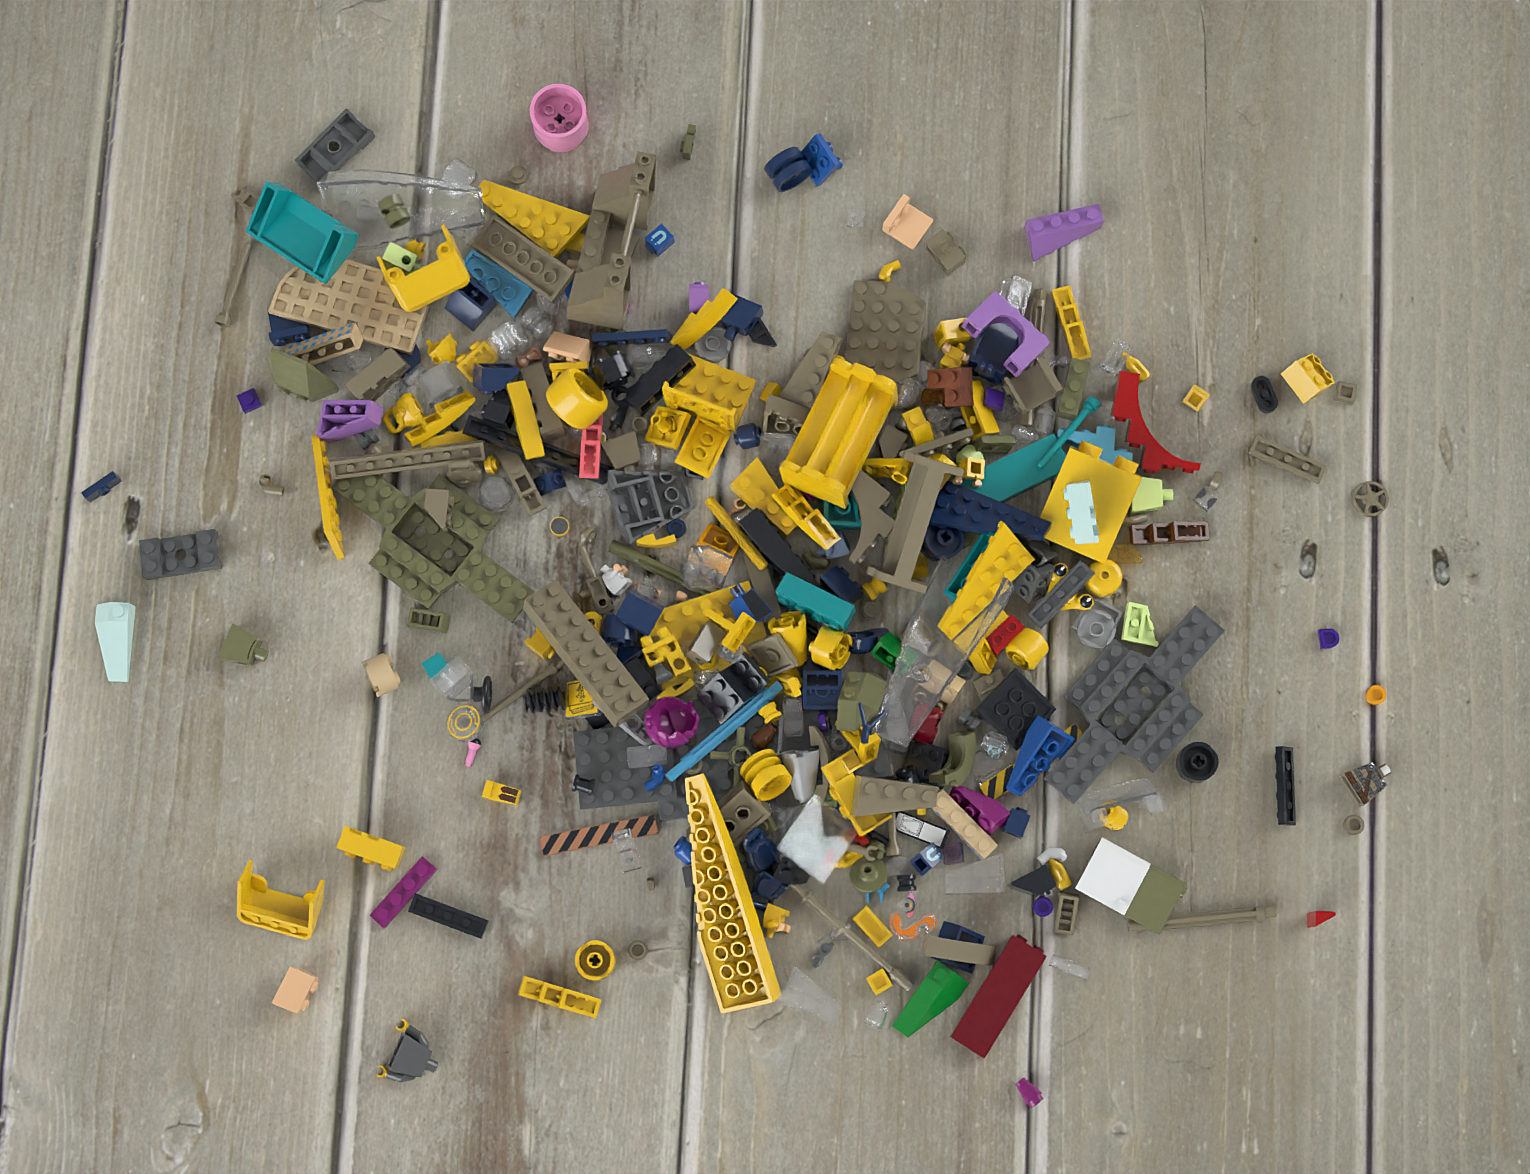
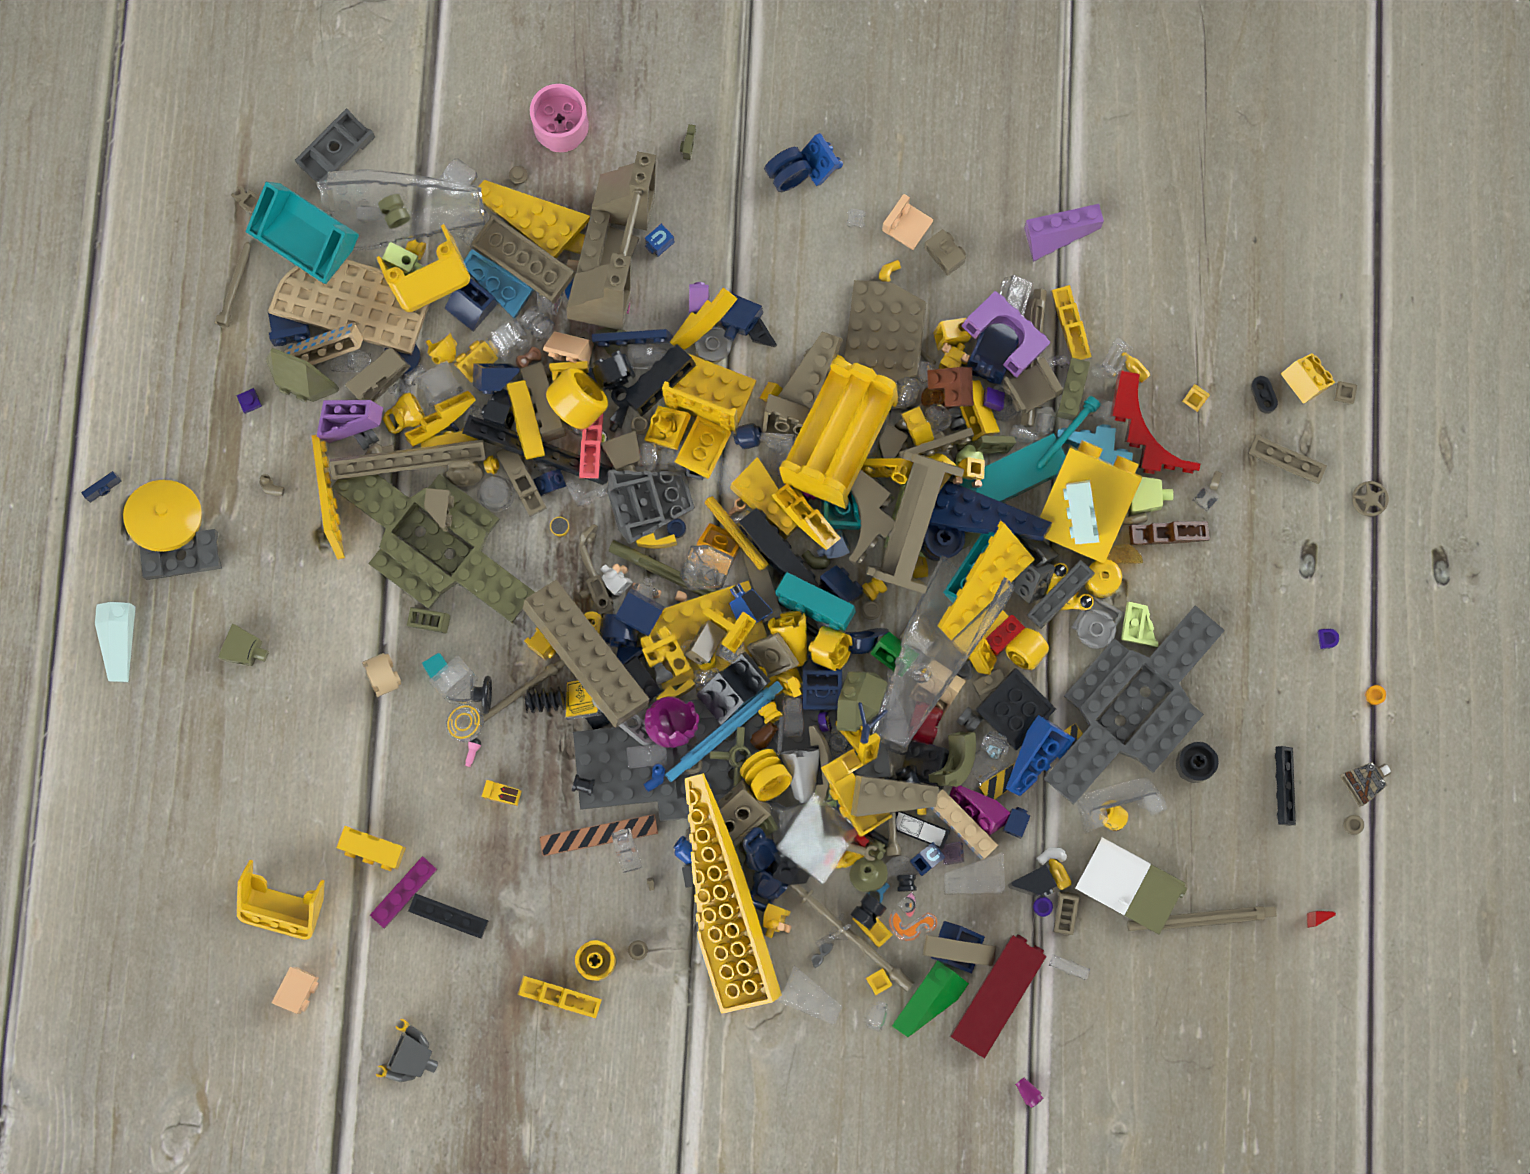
(162, 515): none -> yellow dish
(868, 911): none -> black wheel

